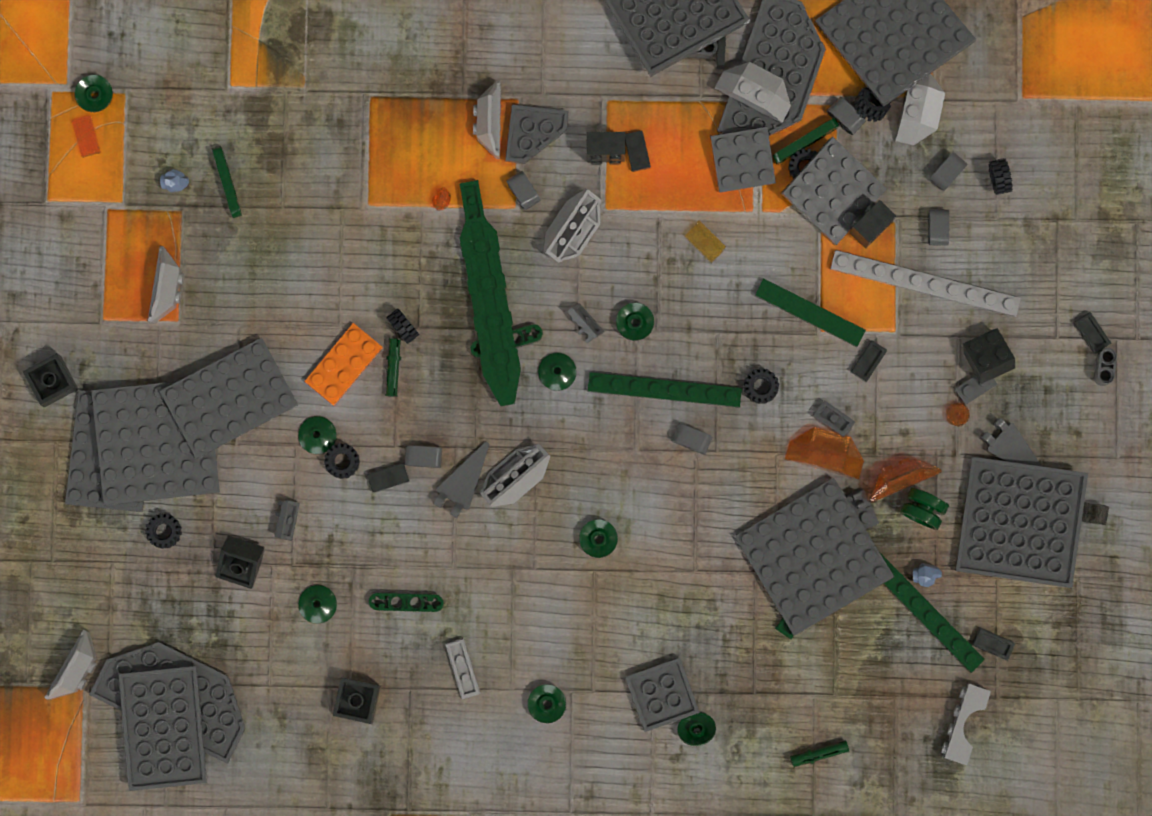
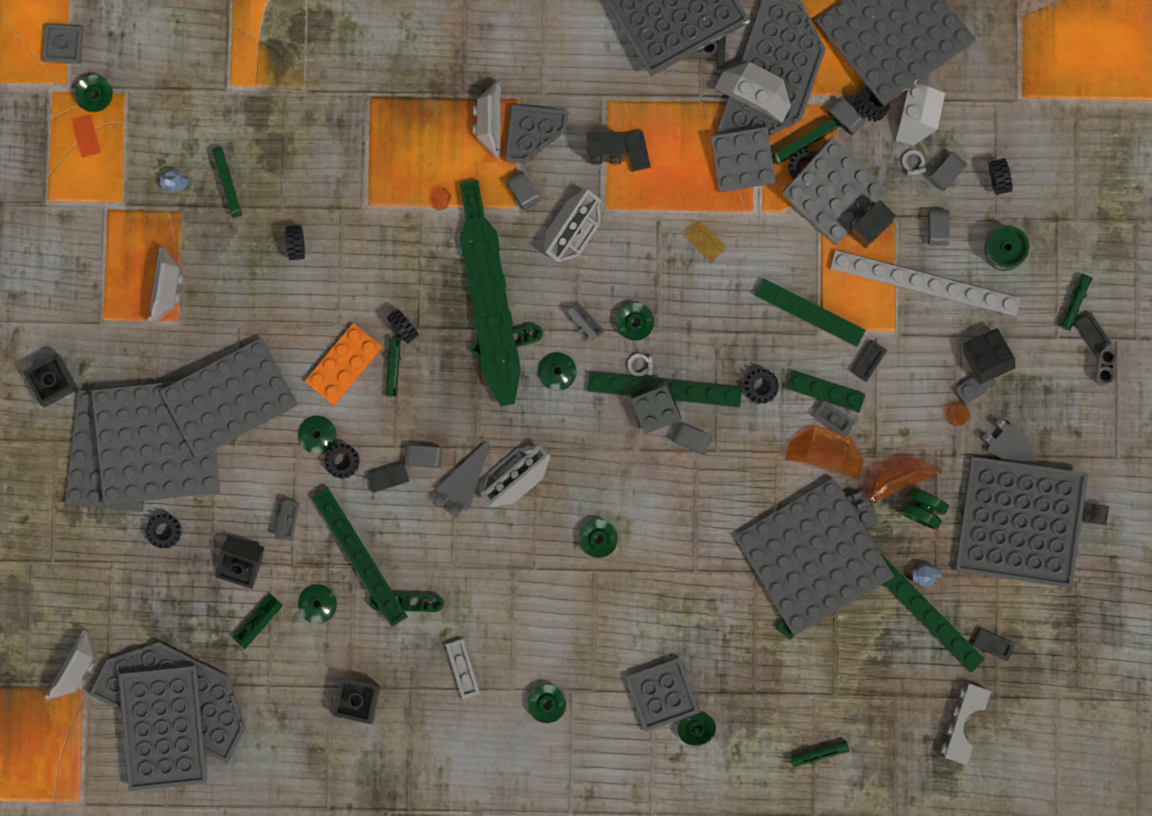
(62, 44): none -> dark grey tile
(257, 621): none -> dark green plate
(295, 242): none -> black tyre
(359, 557): none -> dark green plate
(649, 370): none -> light grey piece
(656, 407): none -> pearl dark grey brick
(825, 391): none -> dark green plate
(921, 169): none -> light grey piece
(998, 256): none -> dark green wheel
(1078, 296): none -> dark green pin

